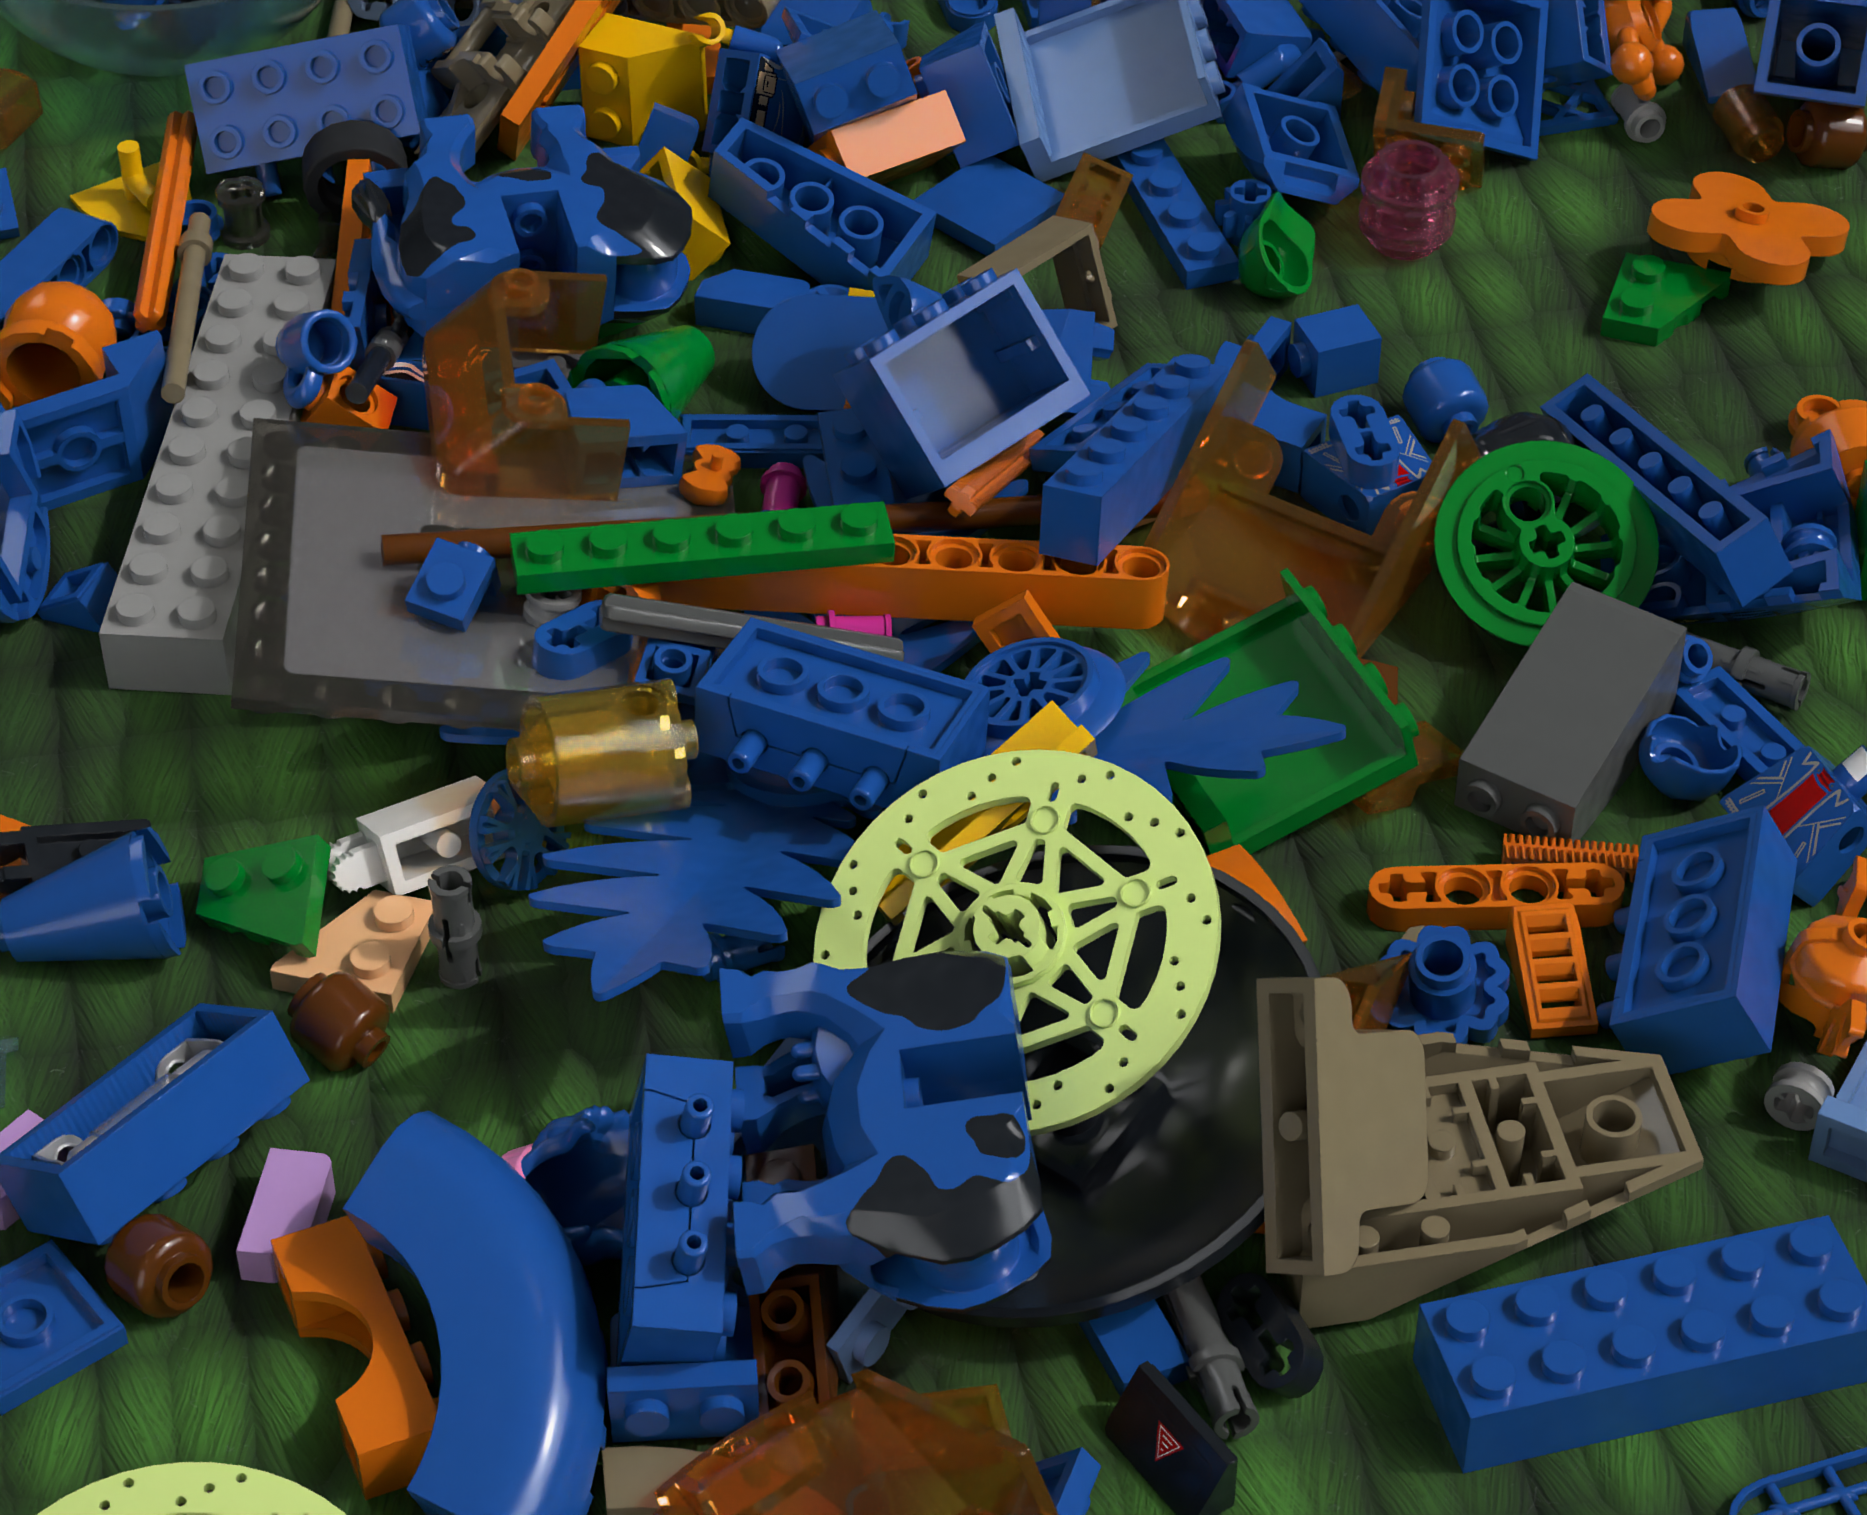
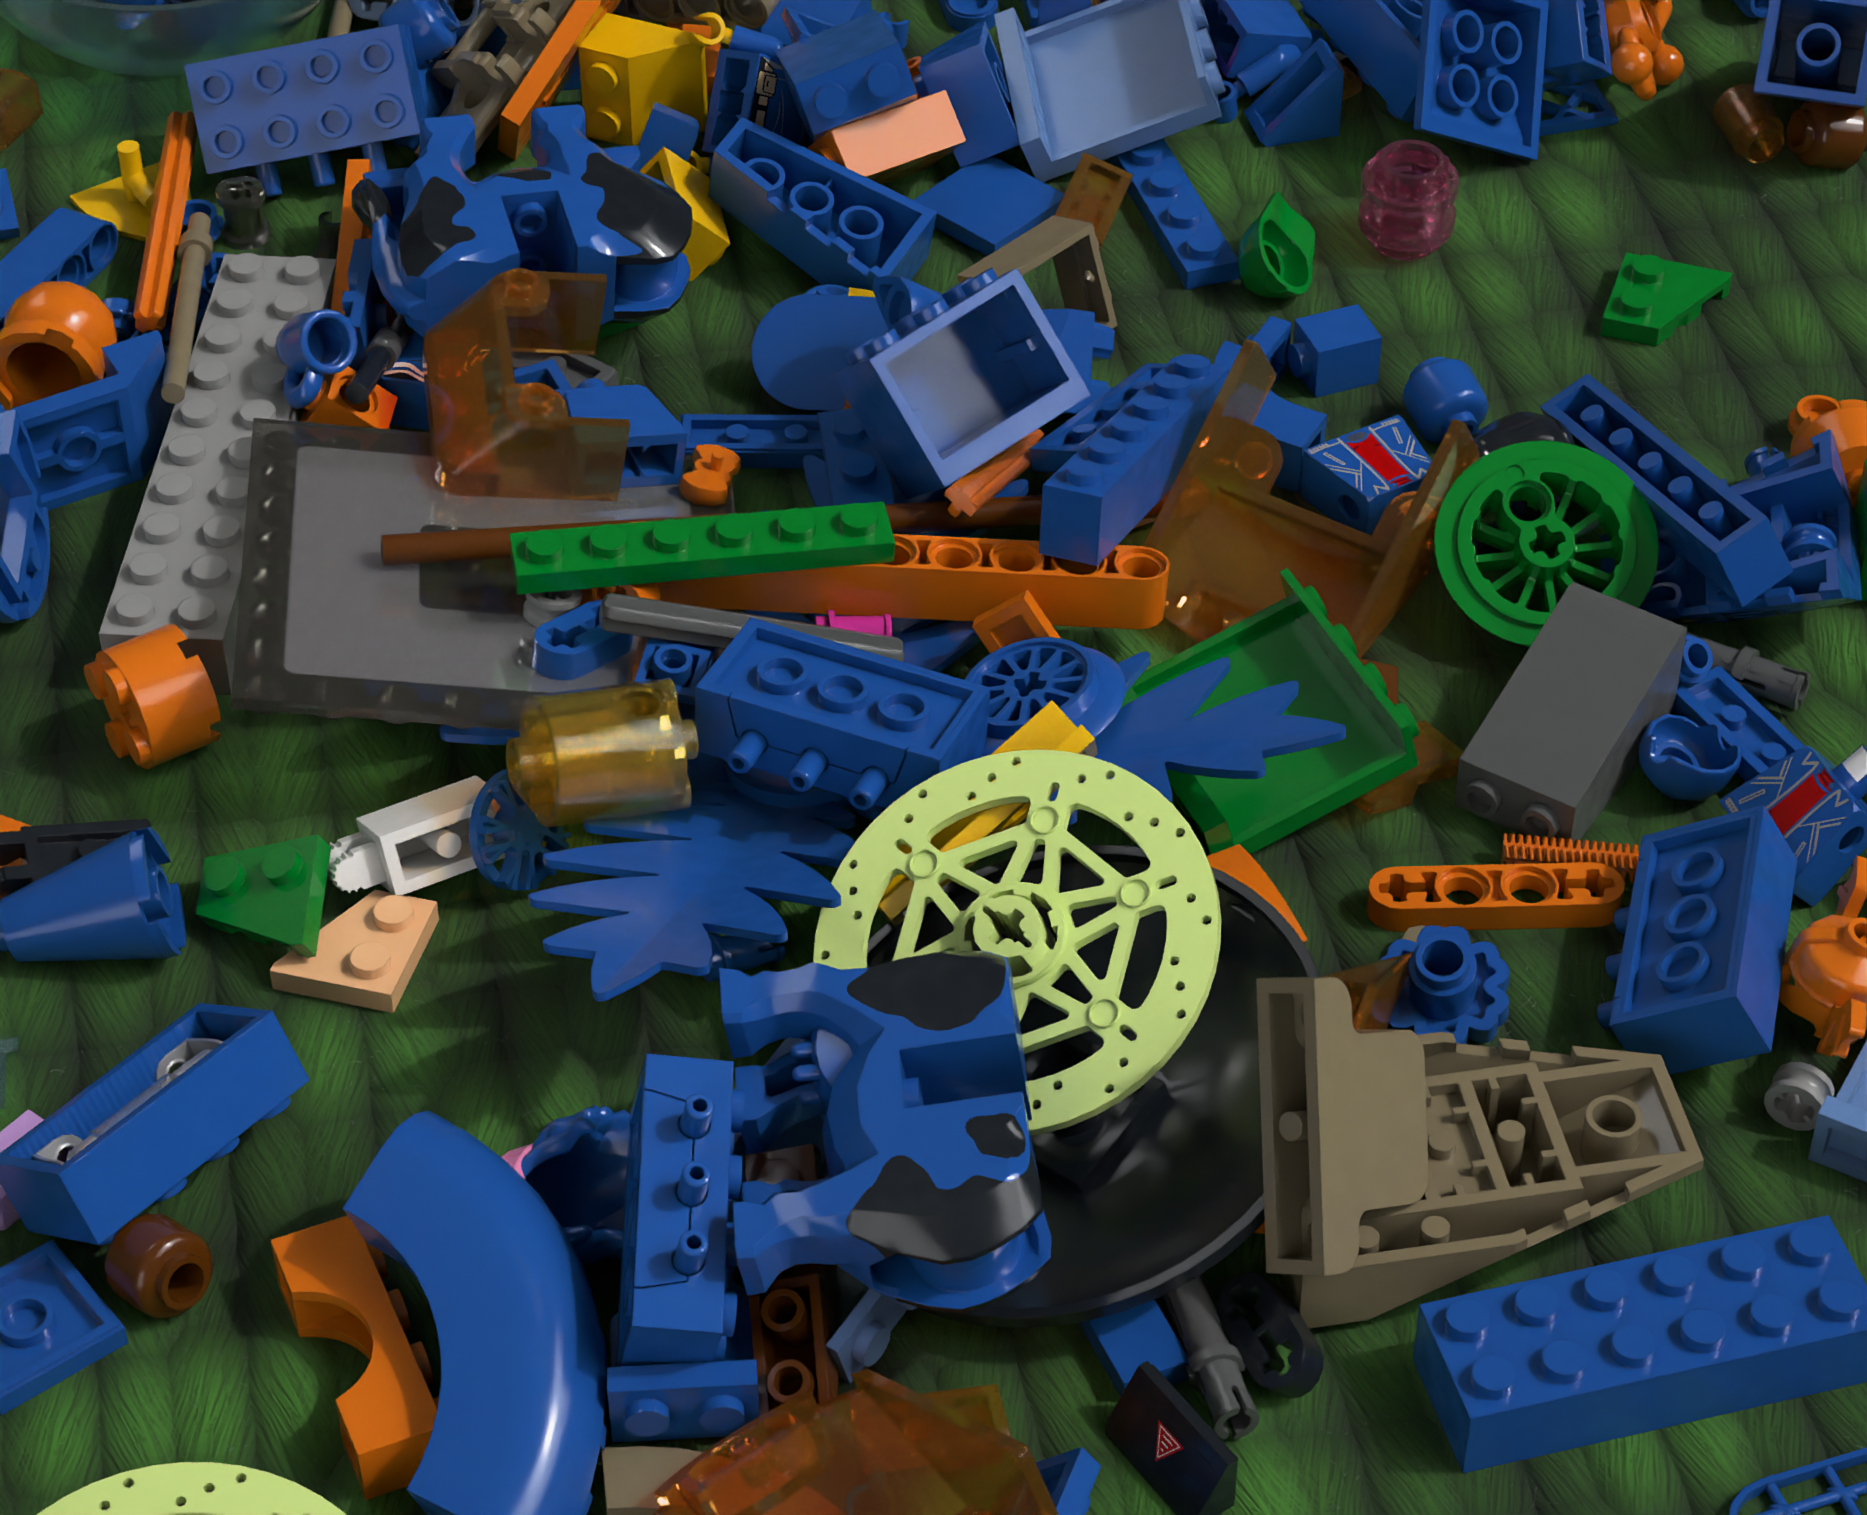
(80, 597): blue slope -> none
(154, 697): none -> orange brick
(290, 1197): lavender piece -> none
(339, 1021): reddish brown head -> none
(343, 142): black tyre -> none
(453, 583): blue bracket -> none
(455, 927): dark grey pin -> none
(666, 361): green cone -> none
(742, 298): blue piece -> none
(782, 487): dark pink pin -> none
(1240, 207): blue gear -> none
(1291, 144): blue slope -> none
(1372, 438): blue beam -> none
(1396, 122): clear orange bracket -> none
(1544, 932): orange slope -> none
(1643, 119): light grey pin -> none
(1718, 50): blue slope -> none
(1746, 230): orange plant -> none

